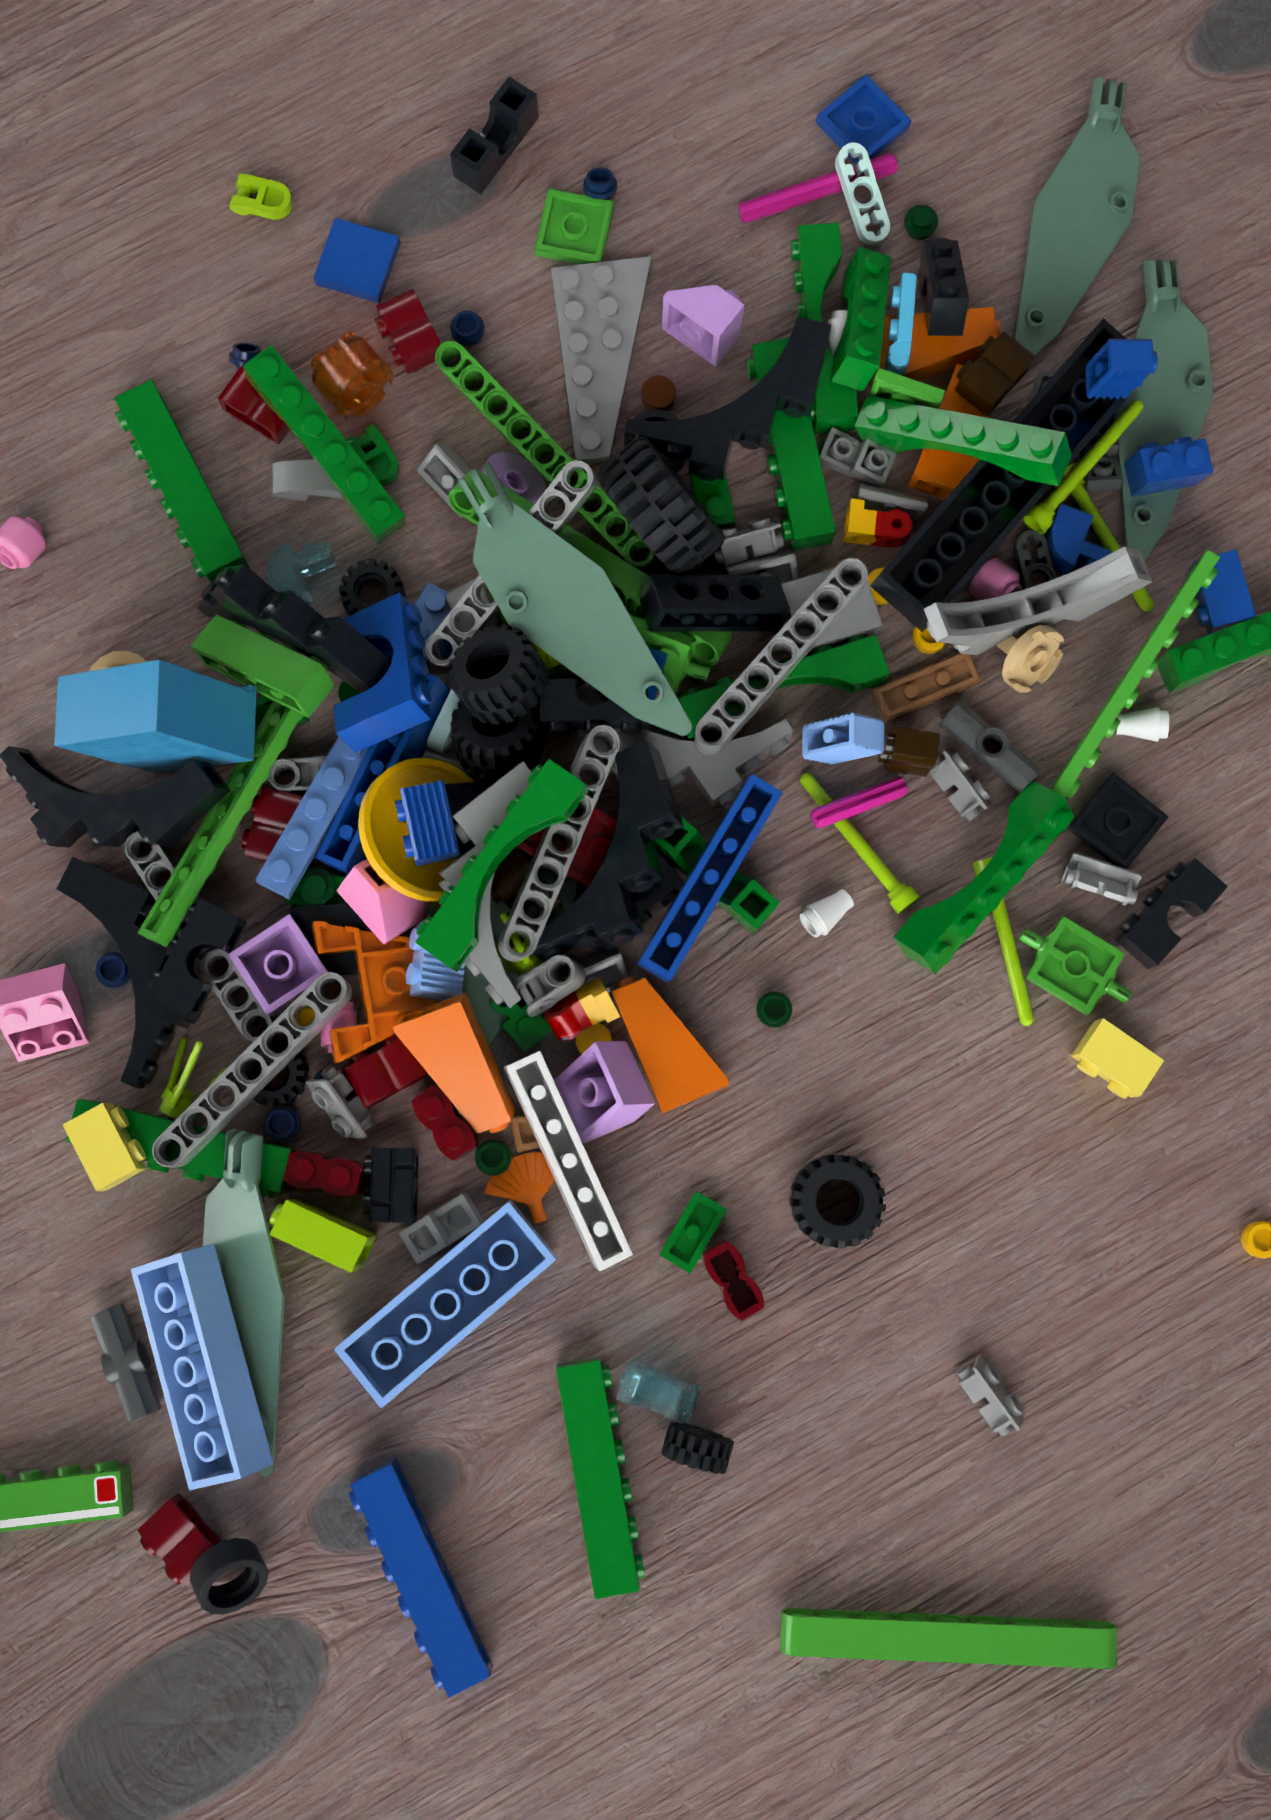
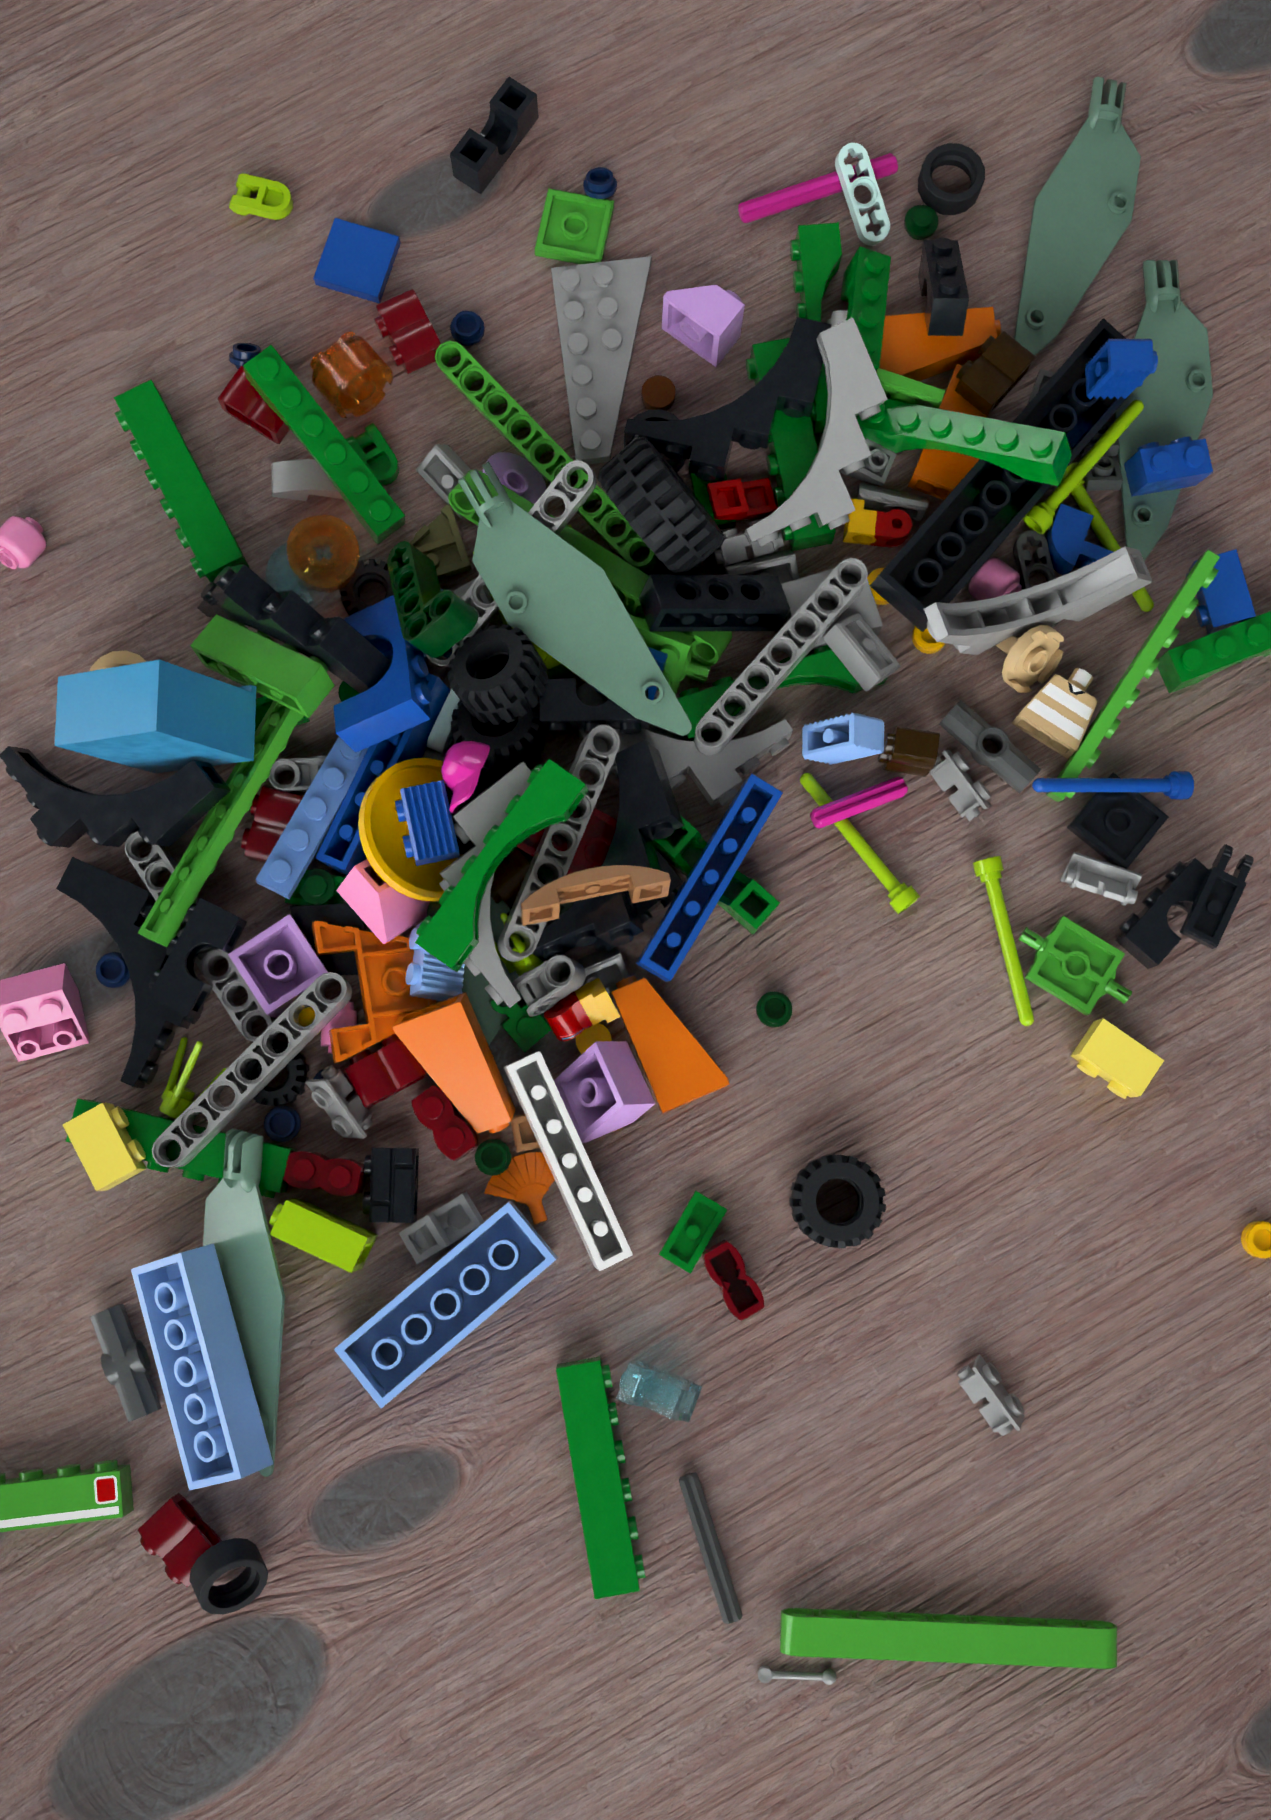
(320, 533): none -> clear orange brick
(421, 1578): blue brick -> none
(427, 616): none -> dark green beam
(443, 545): none -> olive wing
(462, 770): none -> dark pink cap
(640, 881): none -> medium nougat slope
(697, 1448): black tyre -> none
(710, 1548): none -> dark grey axle
(741, 499): none -> red slope
(765, 1675): none -> light grey hinge
(824, 914): white cone -> none
(852, 392): none -> light grey arch
(861, 651): none -> light grey slope
(863, 117): blue tile -> none
(901, 327): medium azure hinge -> none
(926, 686): medium nougat tile -> none
(940, 929): green arch -> none
(958, 156): none -> black tyre
(1059, 712): none -> tan torso
(1145, 724): white cone -> none
(1176, 785): none -> blue piece
(1216, 899): none -> black hinge

